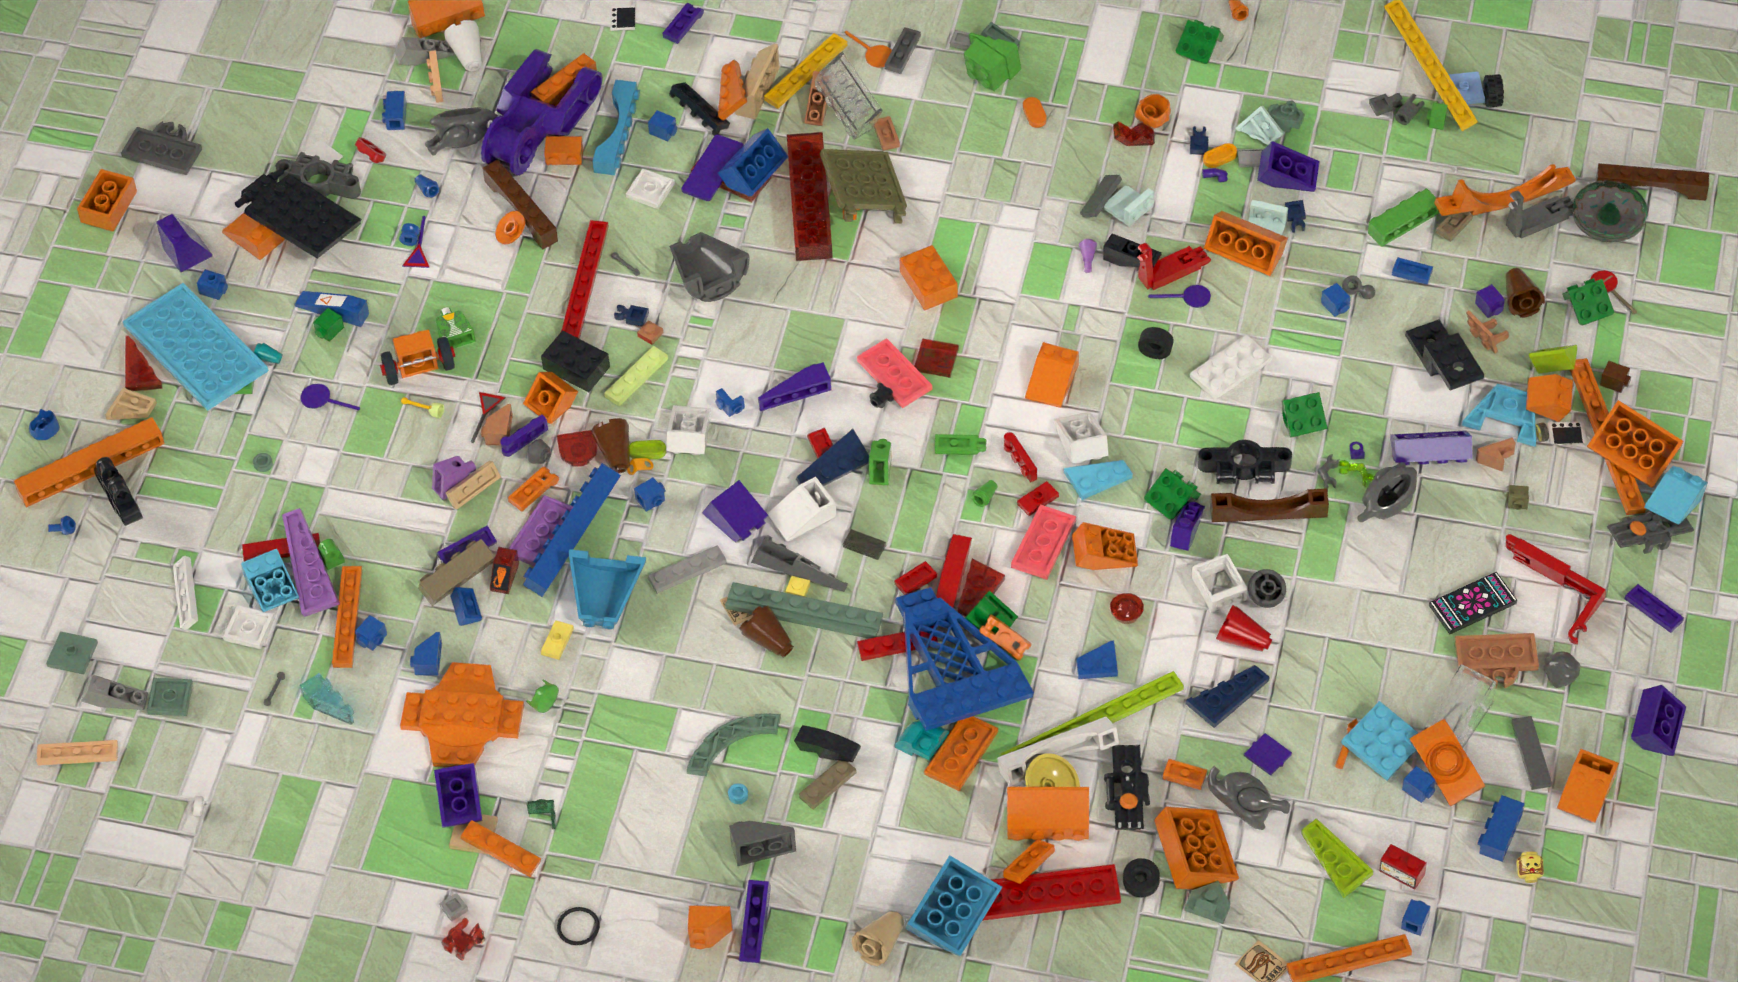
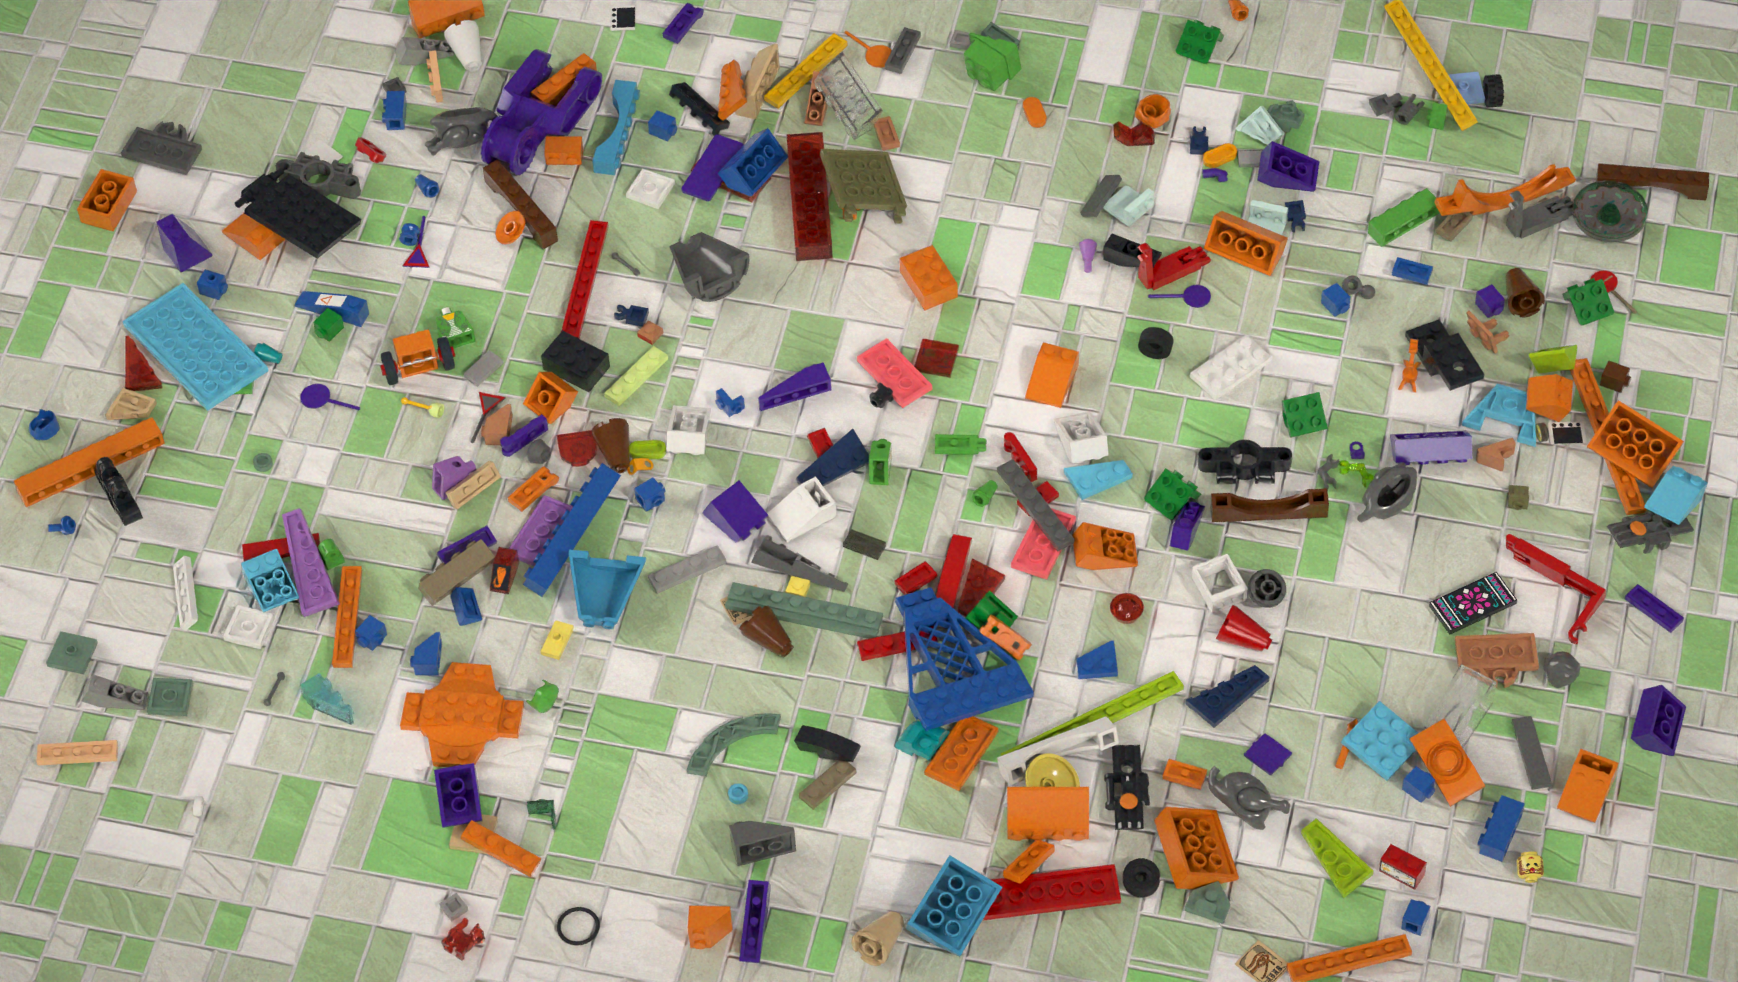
(394, 85): none -> dark grey tile
(483, 368): none -> light grey tile
(1035, 505): none -> dark grey plate
(1410, 372): none -> orange piece

